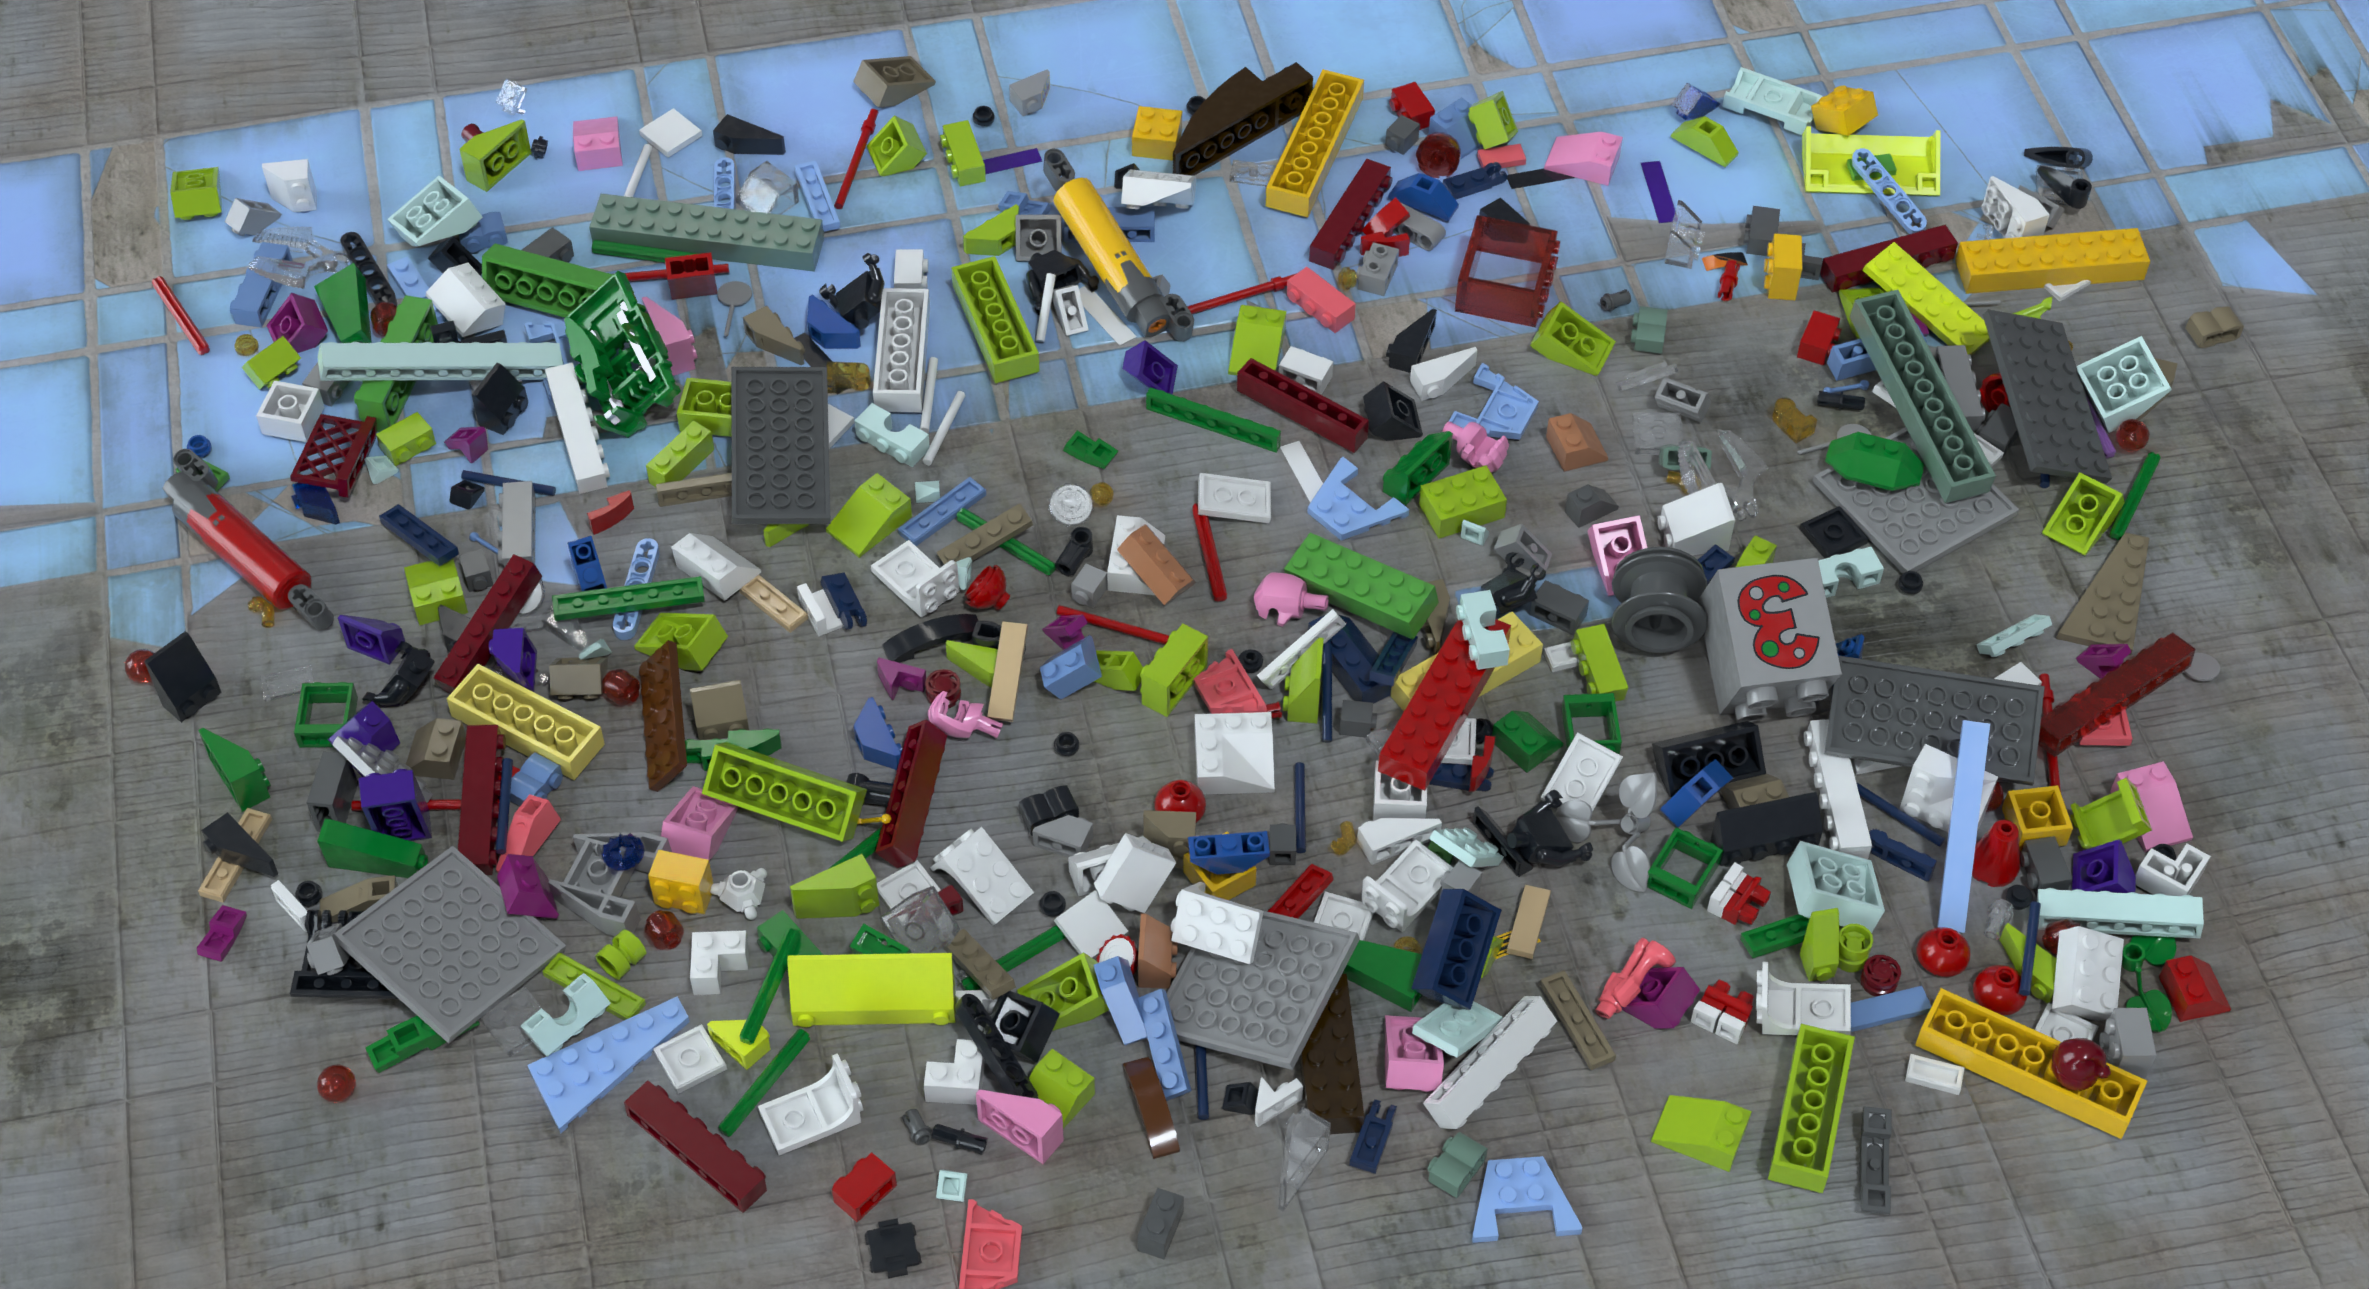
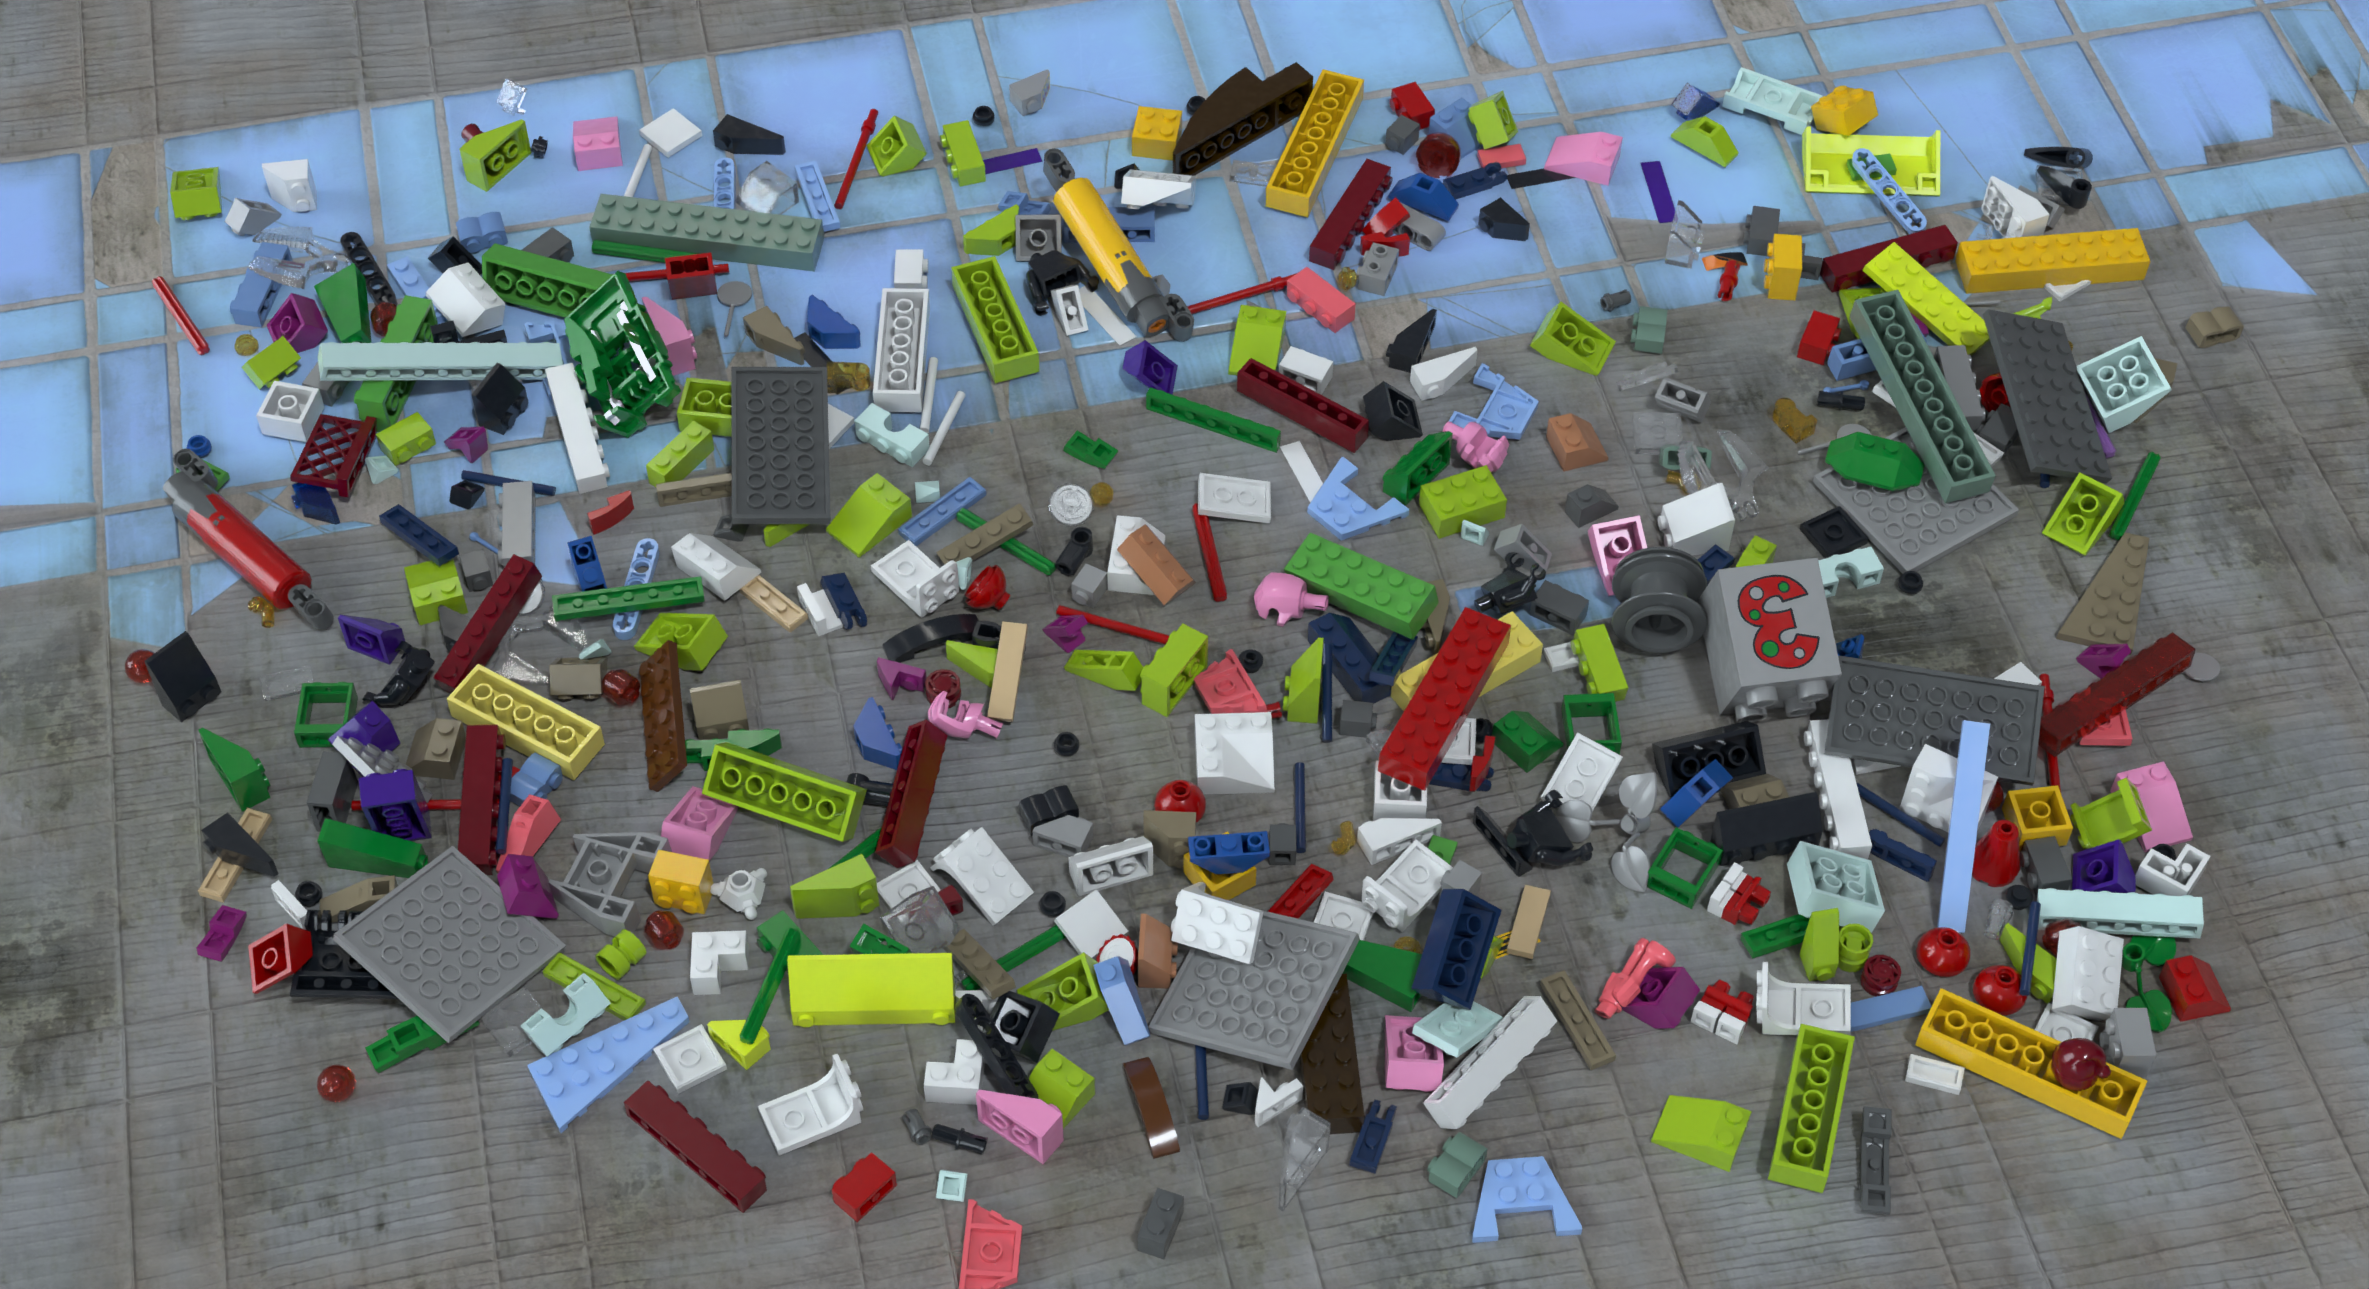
(278, 955): none -> red slope
(325, 952): light grey brick -> none
(435, 214): light aqua slope -> none
(515, 655): dark purple slope -> none
(633, 853): clear blue gear -> none
(730, 531): none -> dark grey slope
(764, 1082): green axle -> none
(861, 297): black torso -> none
(886, 818): yellow hinge -> none
(892, 80): dark tan slope -> none
(892, 1248): black piece -> none
(1045, 307): white bar -> none
(1071, 668): medium blue slope -> none
(1134, 873): white brick -> none
(1164, 1044): medium blue plate -> none
(1281, 666): white tile -> none
(1466, 847): light aqua plate -> none
(1486, 647): light aqua arch -> none
(1503, 300): clear red window -> none
(2014, 635): light aqua plate -> none
(2132, 435): clear red piece -> none

